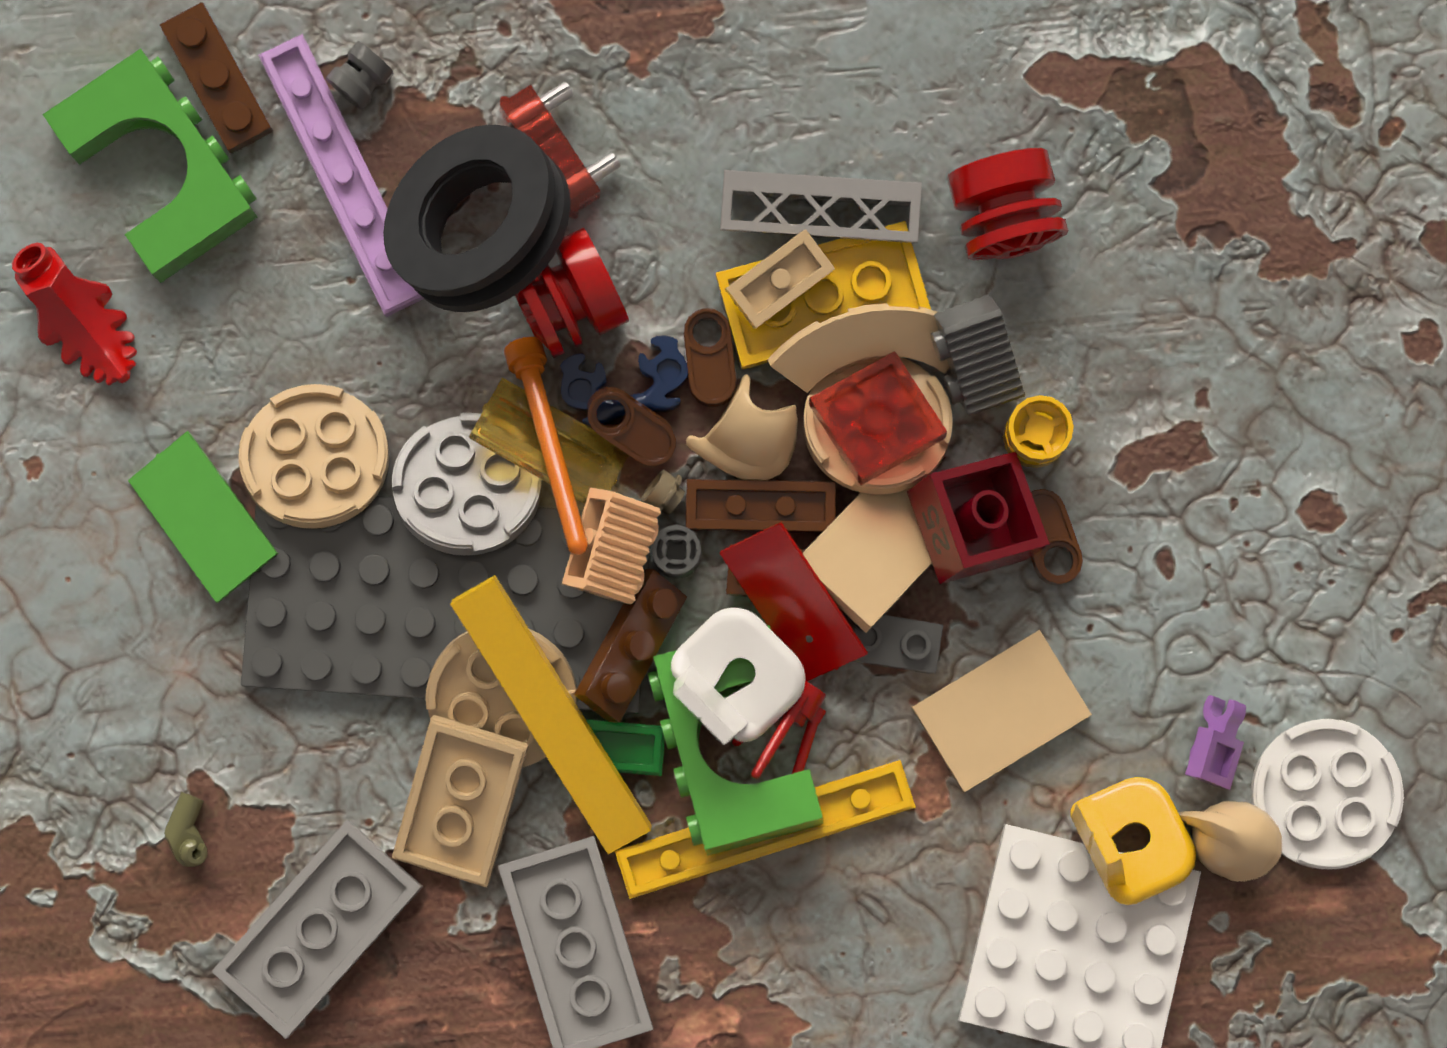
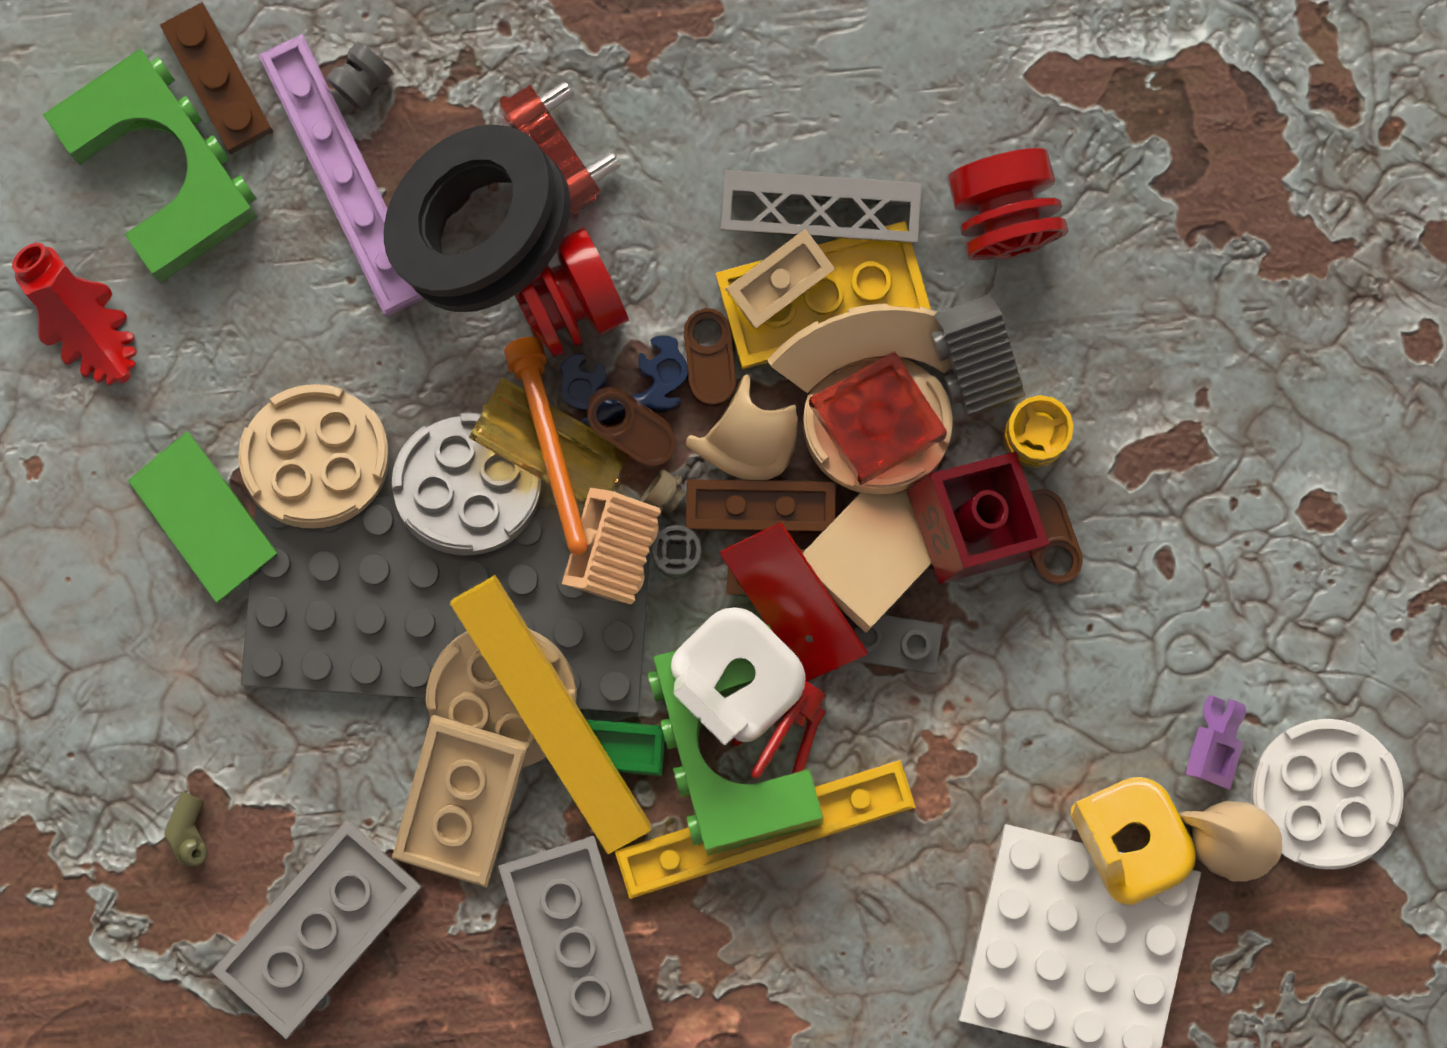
(630, 647): reddish brown plate -> none
(1001, 711): tan tile -> none

